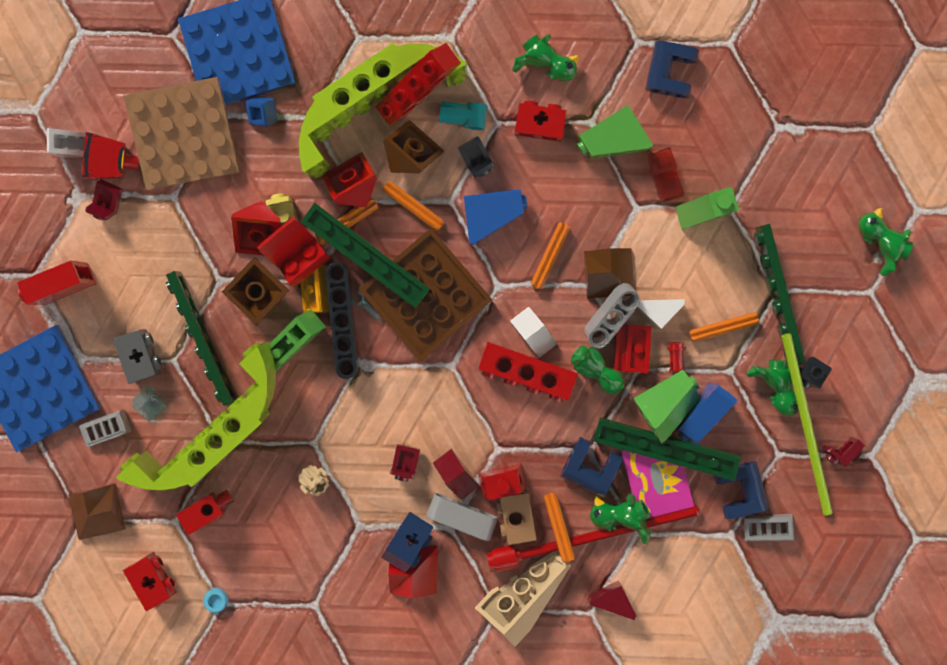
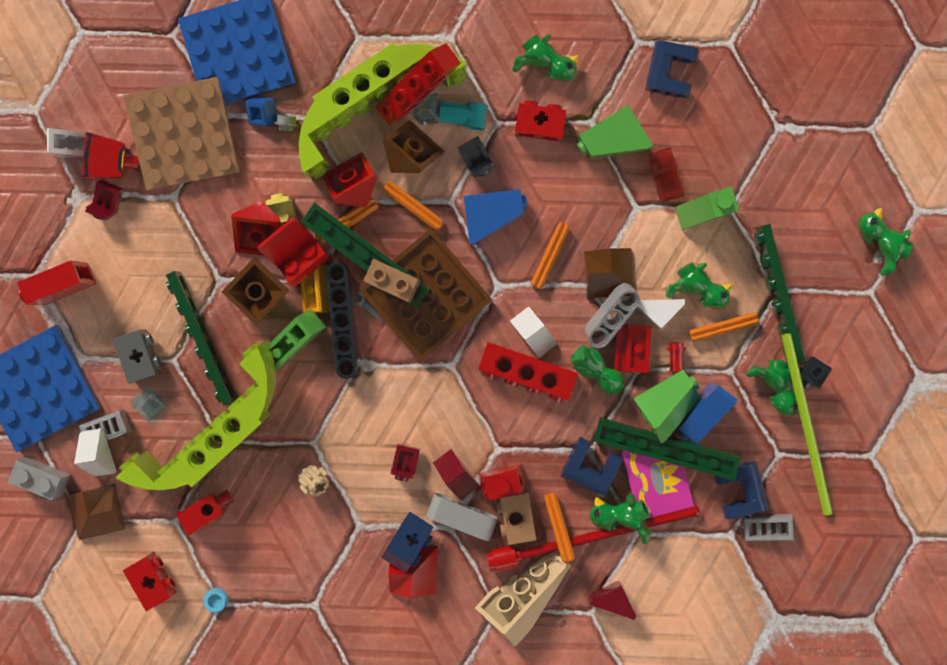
(39, 478): none -> light grey brick
(94, 453): none -> white slope
(286, 122): none -> light grey plate
(391, 280): none -> medium nougat brick
(428, 110): none -> clear light blue slope
(695, 281): none -> green animal
(848, 452): dark red bracket -> none

